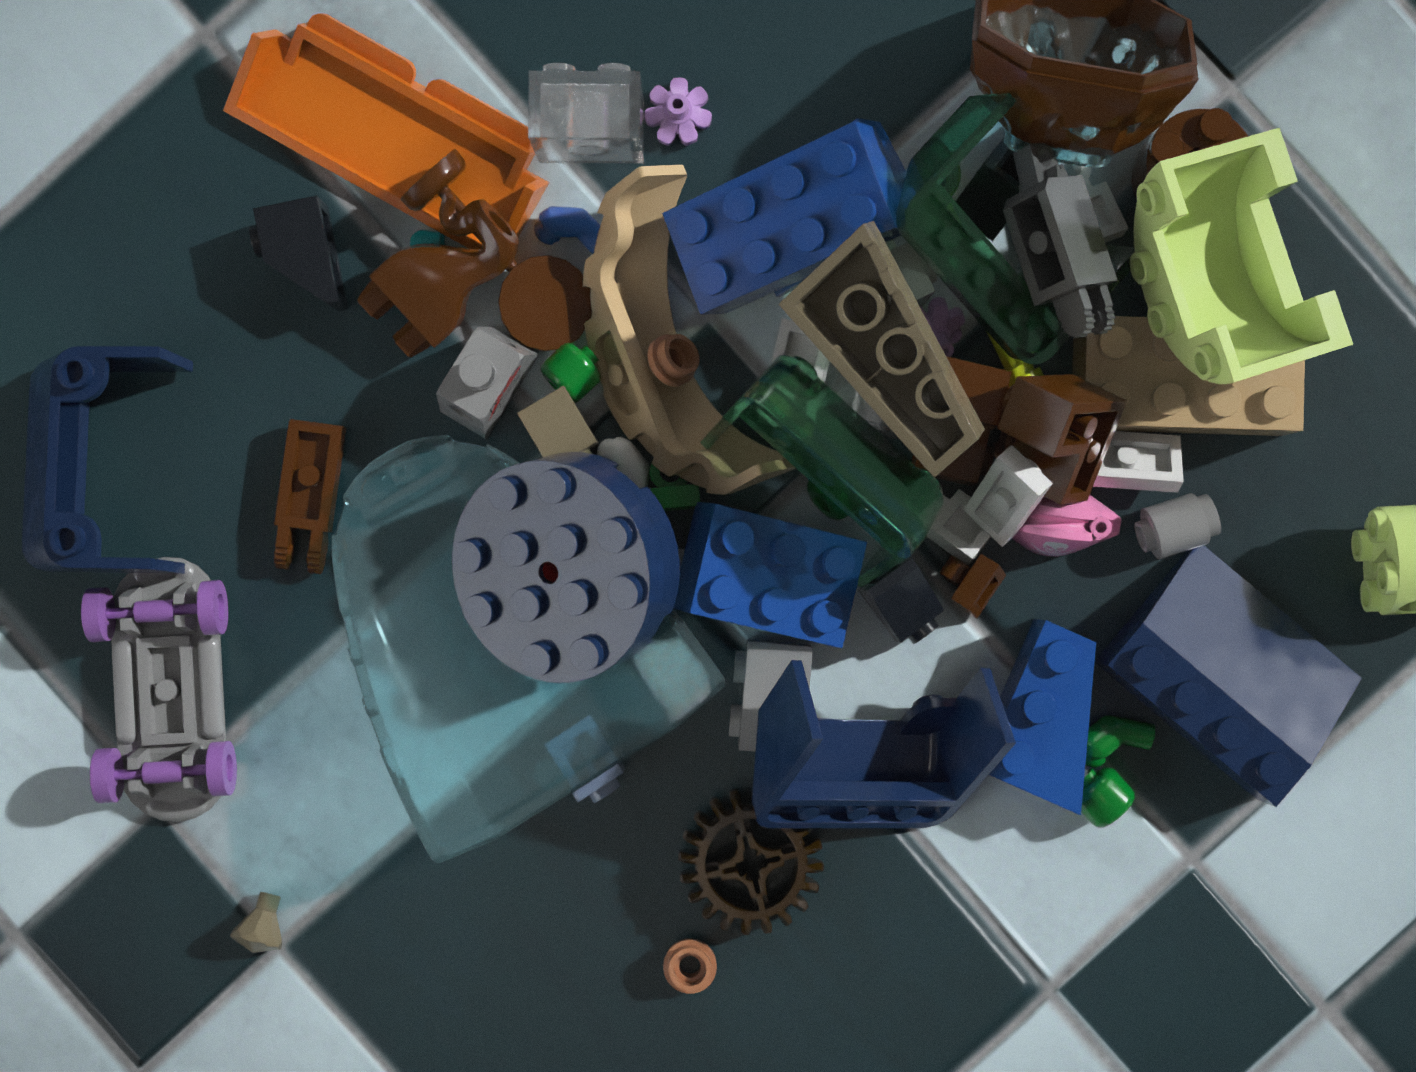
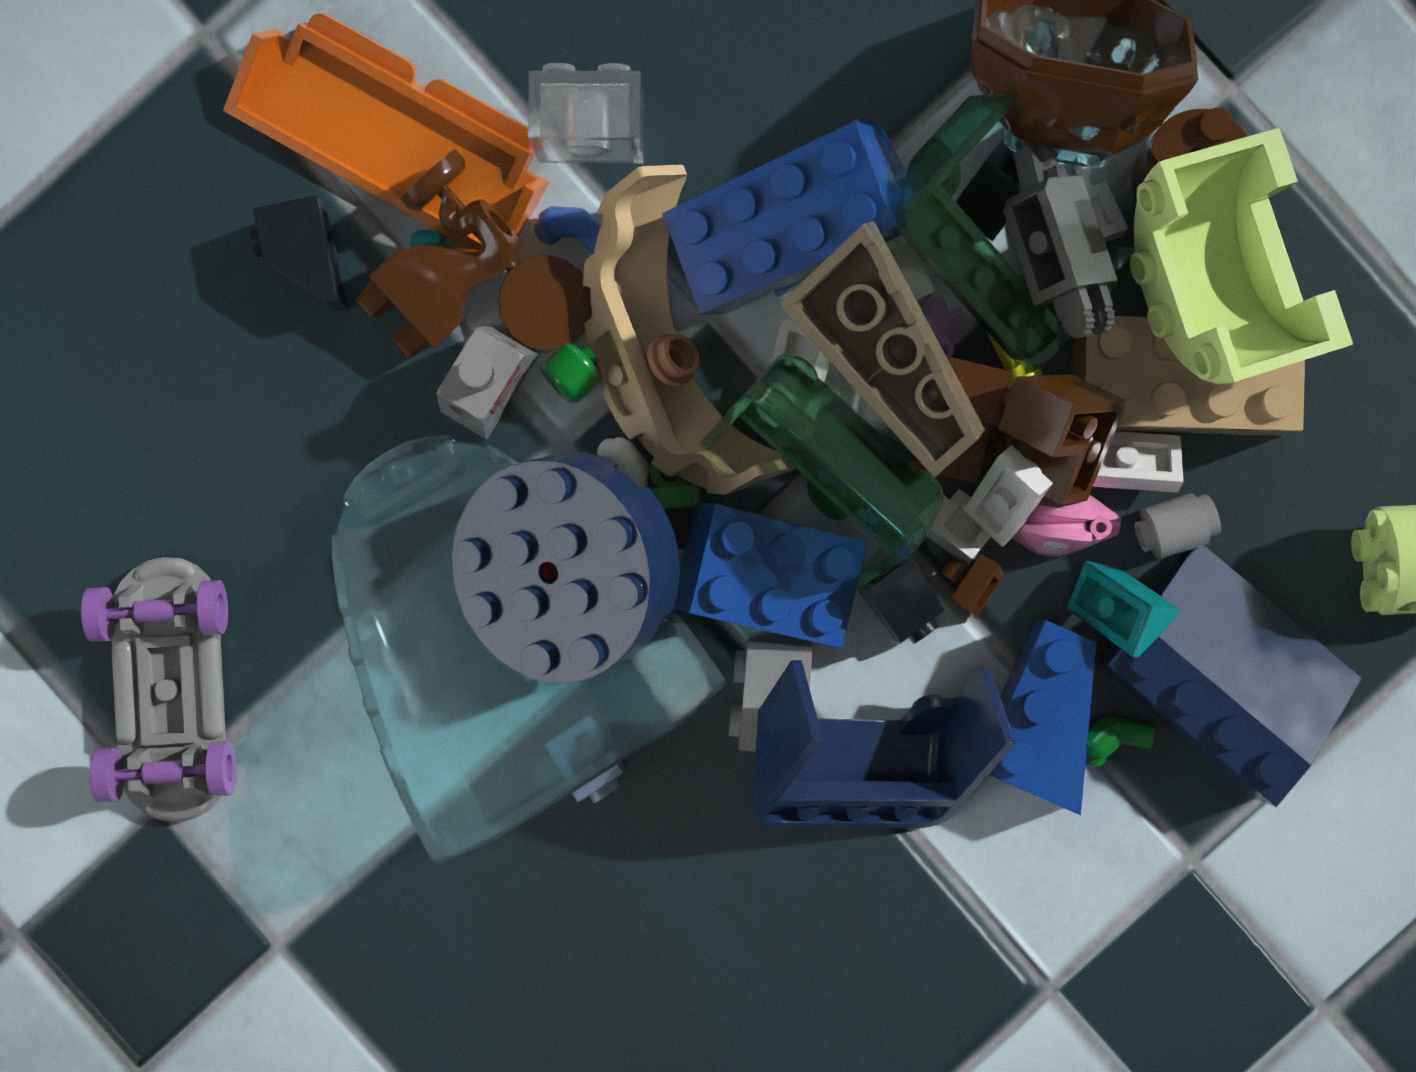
(54, 522): dark blue windscreen -> none
(260, 928): dark tan rock -> none
(308, 490): reddish brown hinge -> none
(558, 425): dark tan brick -> none
(674, 120): lavender plant -> none
(690, 982): nougat plate -> none
(726, 867): dark brown gear -> none
(1105, 796): green piece -> none
(1120, 607): none -> teal slope

